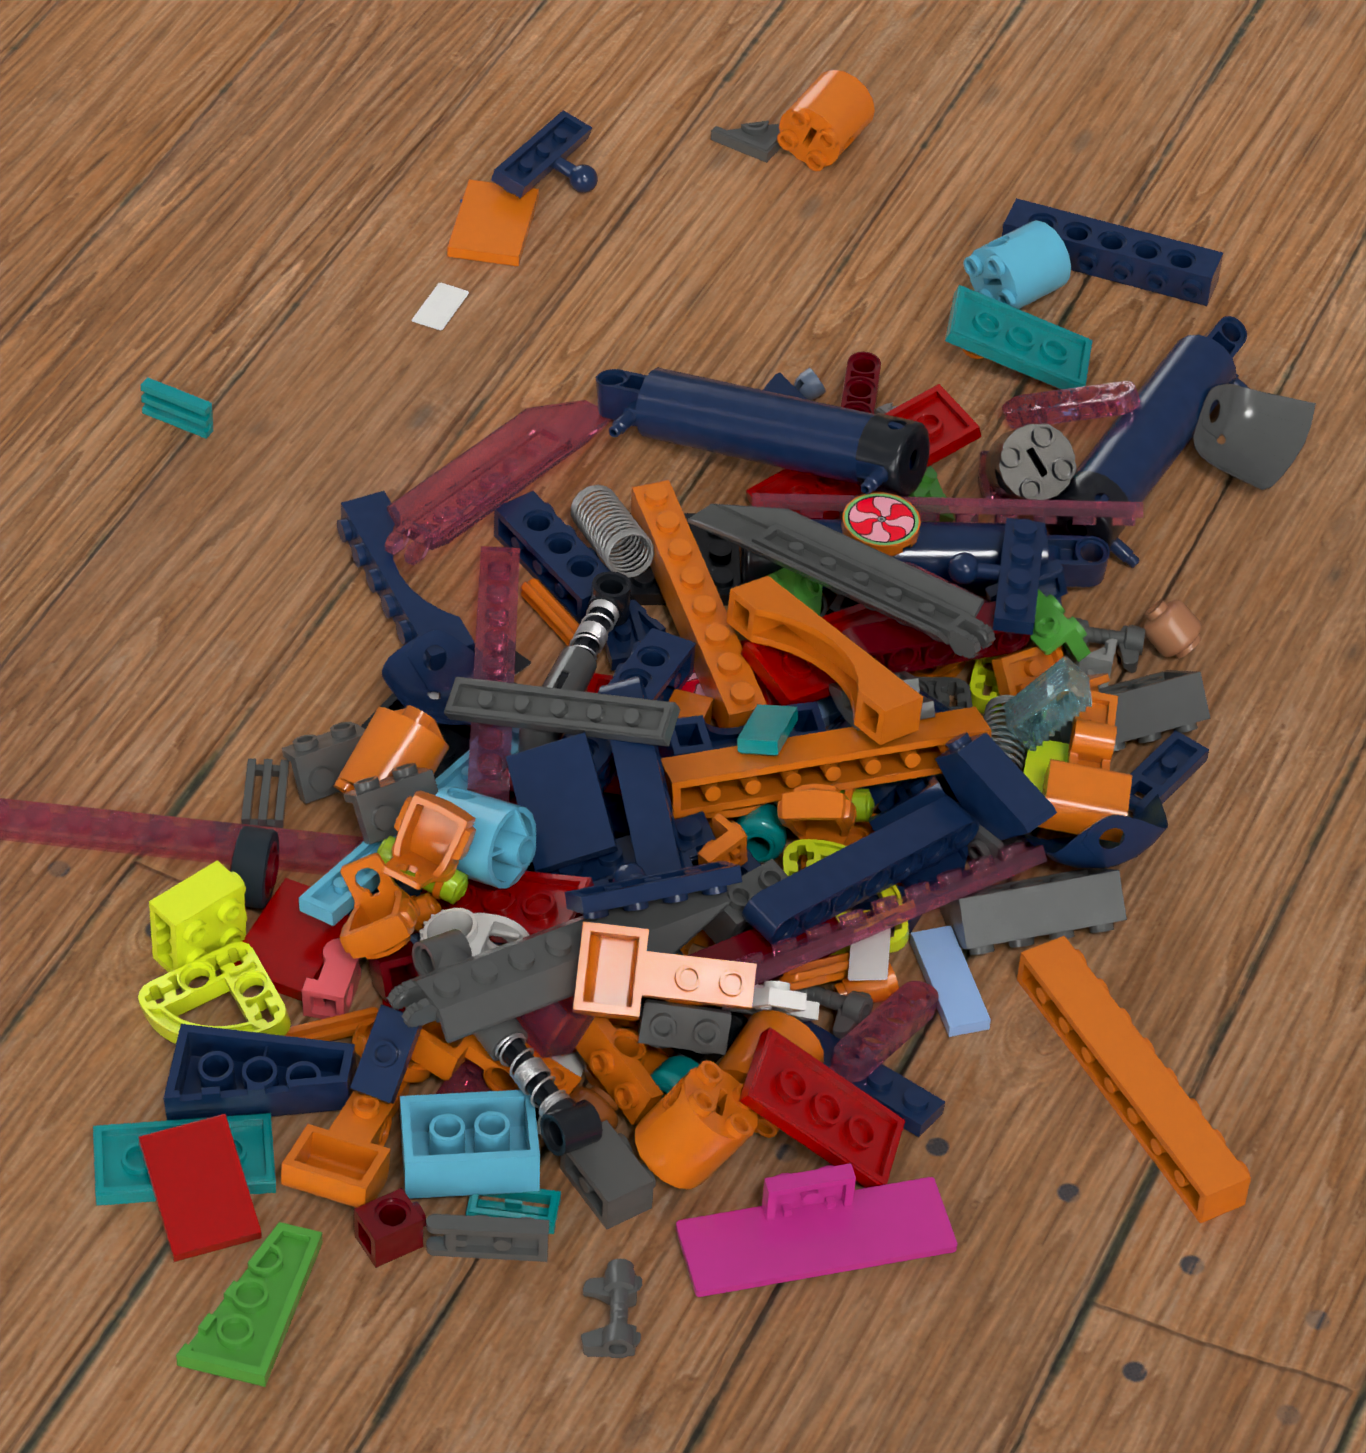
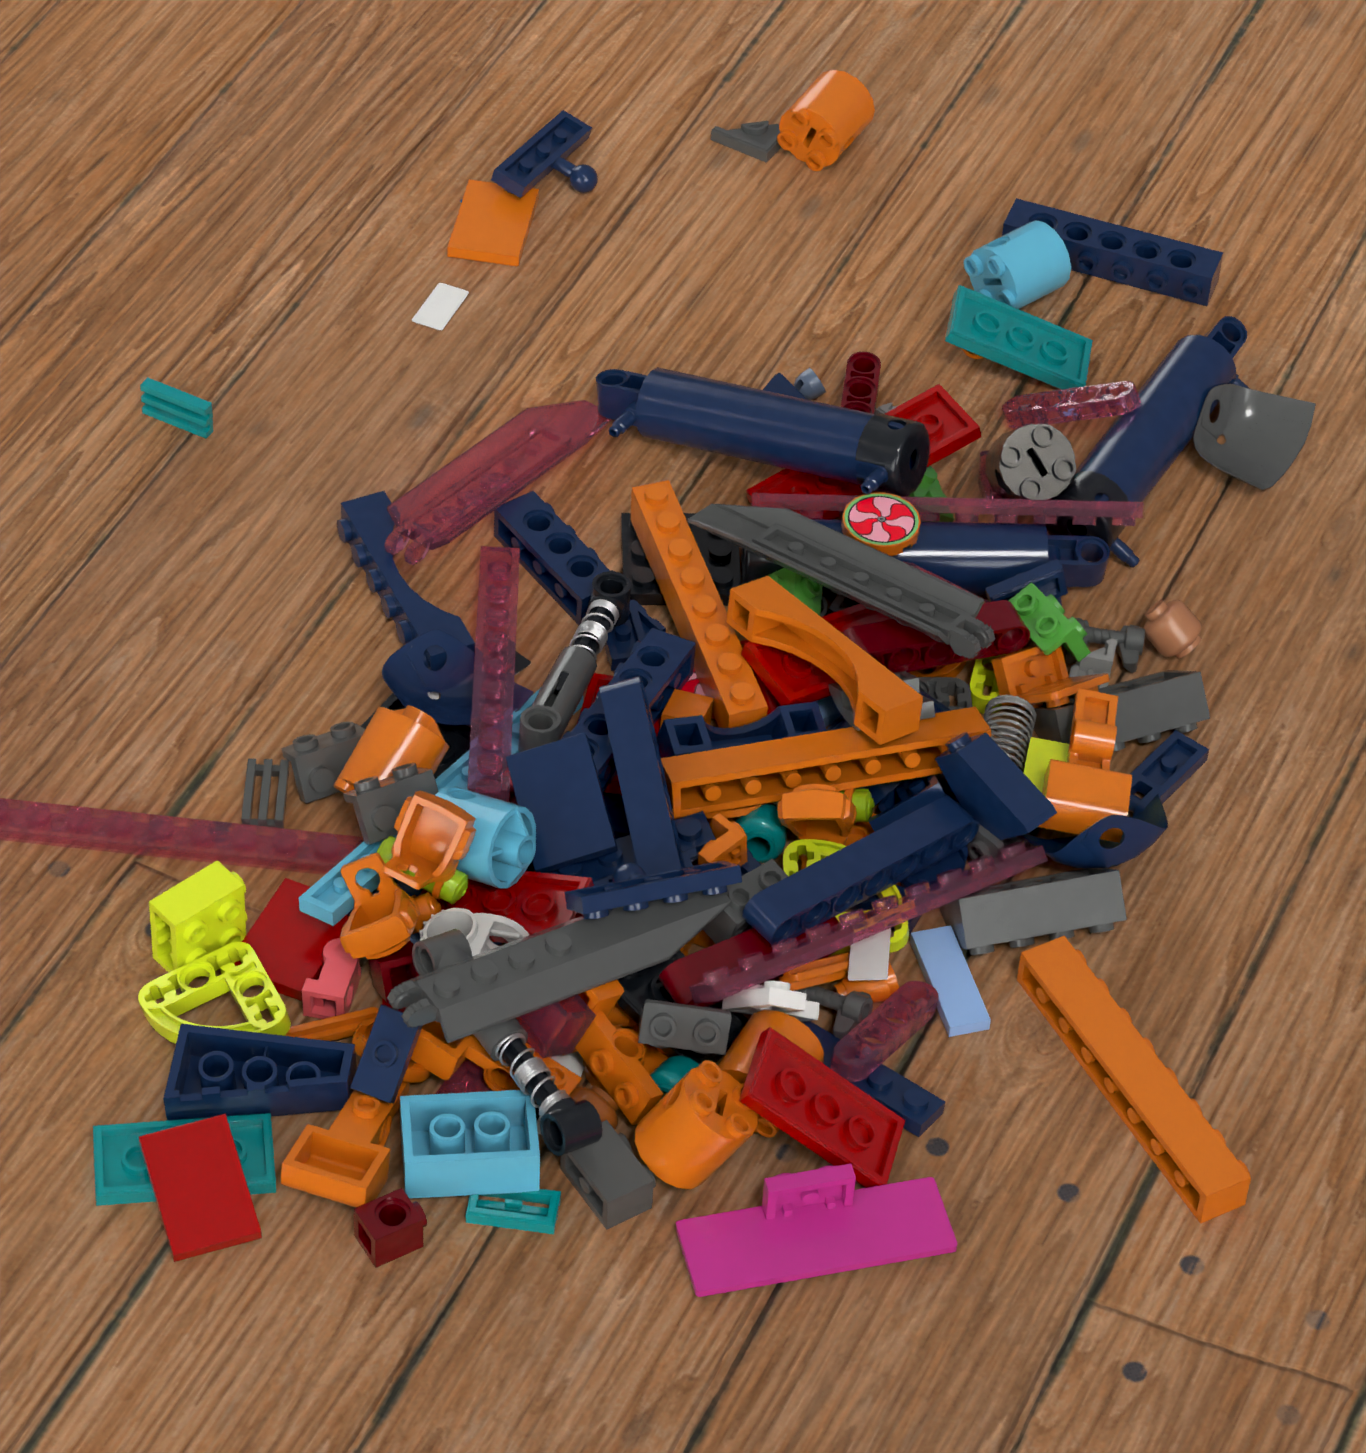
(256, 1311): bright green wing -> none
(257, 863): black wheel -> none
(488, 1237): dark grey hinge -> none
(550, 609): orange axle -> none
(562, 711): dark grey tile -> none
(599, 542): light grey piece -> none
(619, 971): plate -> none
(619, 1291): dark grey piece -> none
(767, 729): teal tile -> none
(1016, 575): dark blue plate -> none
(1048, 703): clear light blue brick -> none

